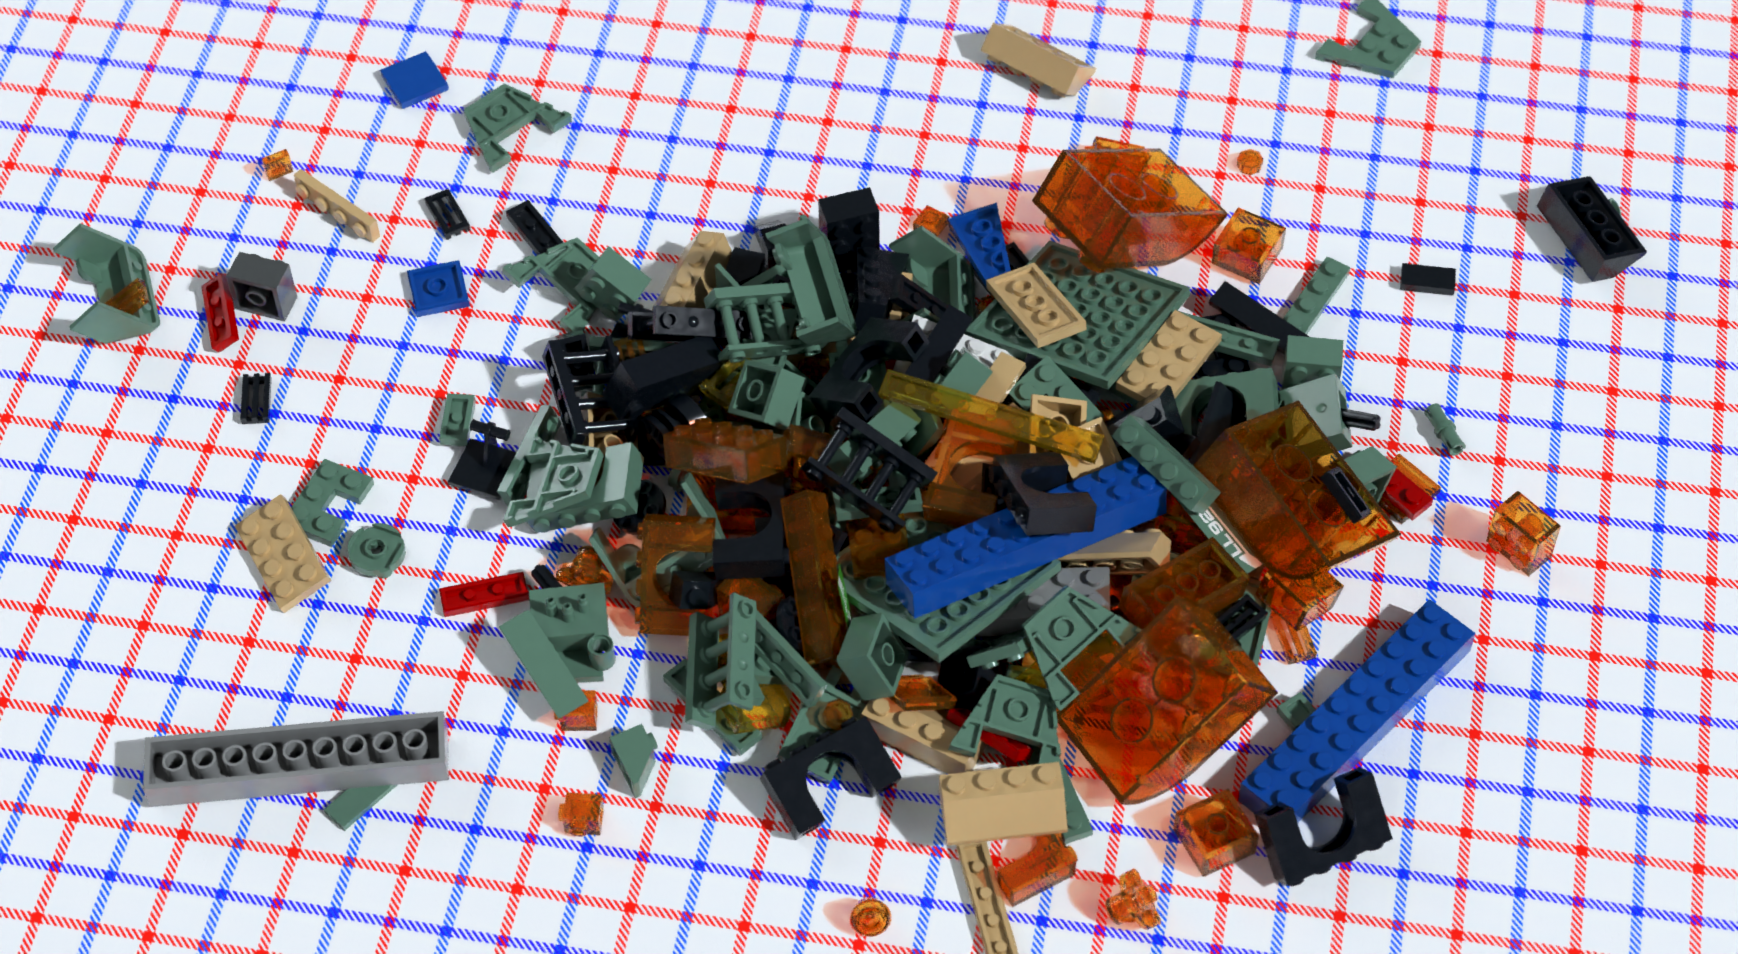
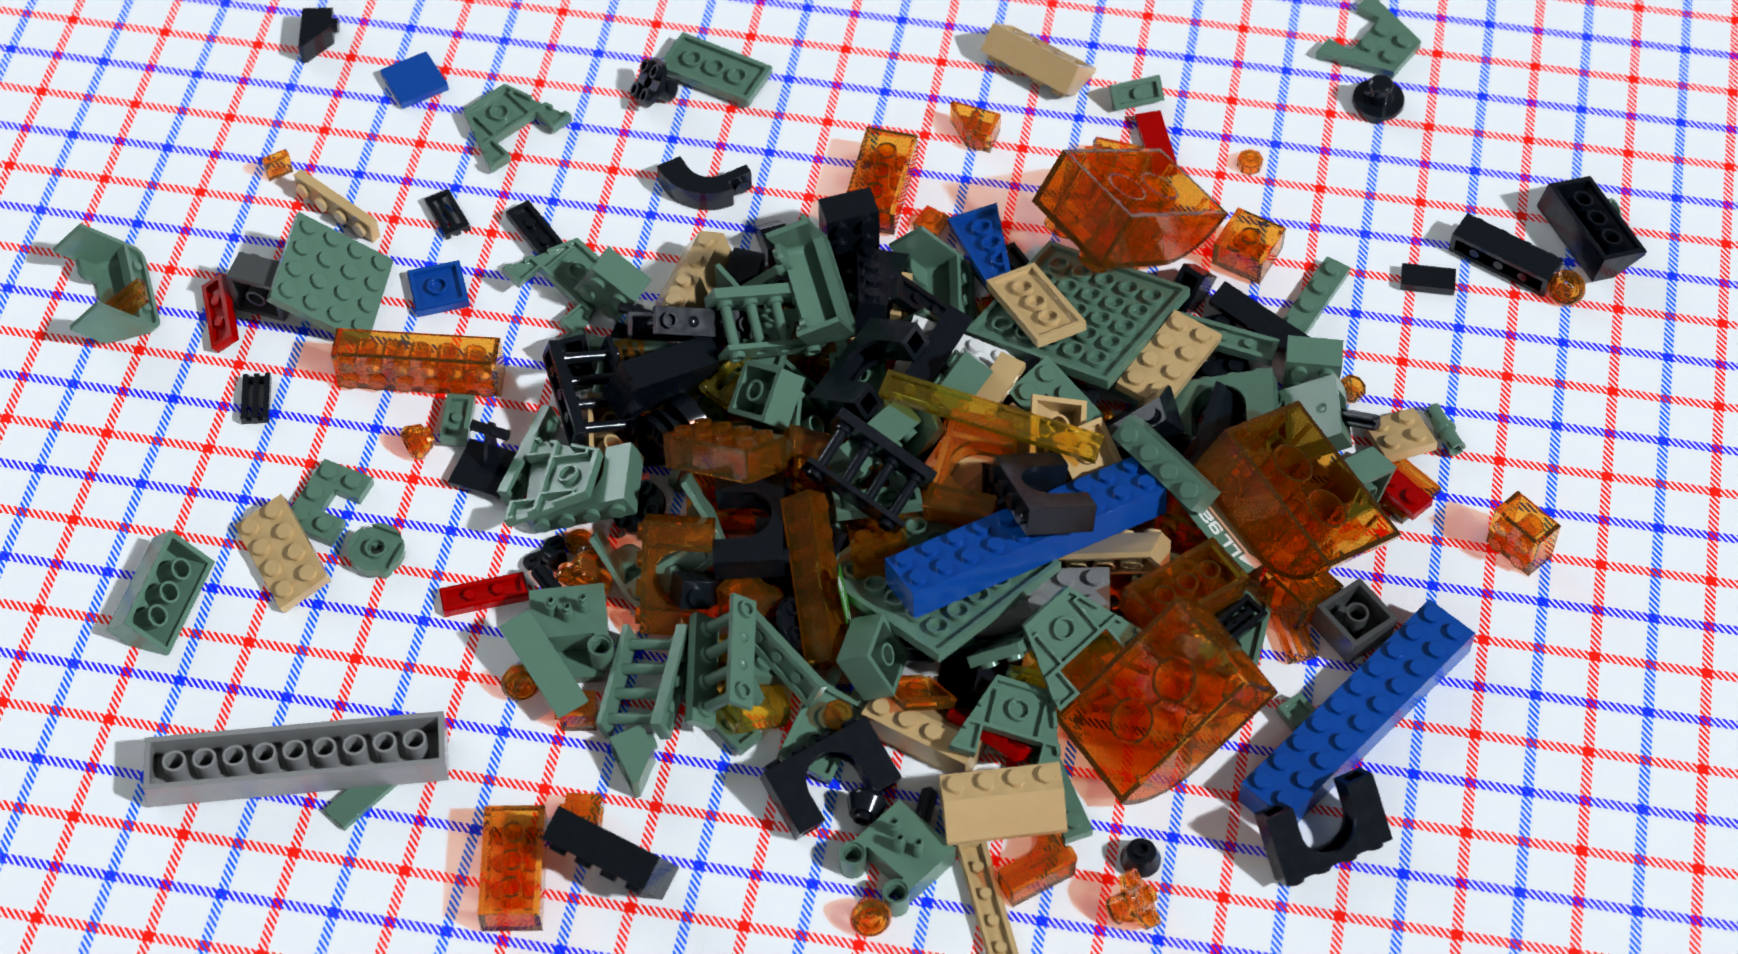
(160, 594): none -> sand green slope
(316, 32): none -> black slope
(329, 277): none -> sand green plate
(417, 440): none -> clear orange cone
(418, 362): none -> clear orange brick
(513, 868): none -> clear orange brick
(518, 683): none -> clear orange cone
(549, 555): none -> black piece
(577, 539): none -> clear orange plate
(609, 852): none -> black wedge
(653, 83): none -> black plate
(667, 694): none -> sand green fence
(702, 191): none -> black arch
(716, 69): none -> sand green plate
(865, 805): none -> black cone
(885, 166): none -> clear orange brick
(903, 850): none -> sand green piece
(975, 125): none -> clear orange slope
(1136, 92): none -> sand green plate
(1142, 856): none -> black cone
(1154, 132): none -> red tile
(1200, 283): none -> black slope
(1215, 832): clear orange brick -> none
(1346, 495): black tile -> none
(1354, 388): none -> clear orange tile
(1354, 621): none -> dark grey brick
(1378, 99): none -> black plate
(1402, 436): none -> tan plate
(1504, 254): none -> black brick
(1564, 293): none -> clear orange cone

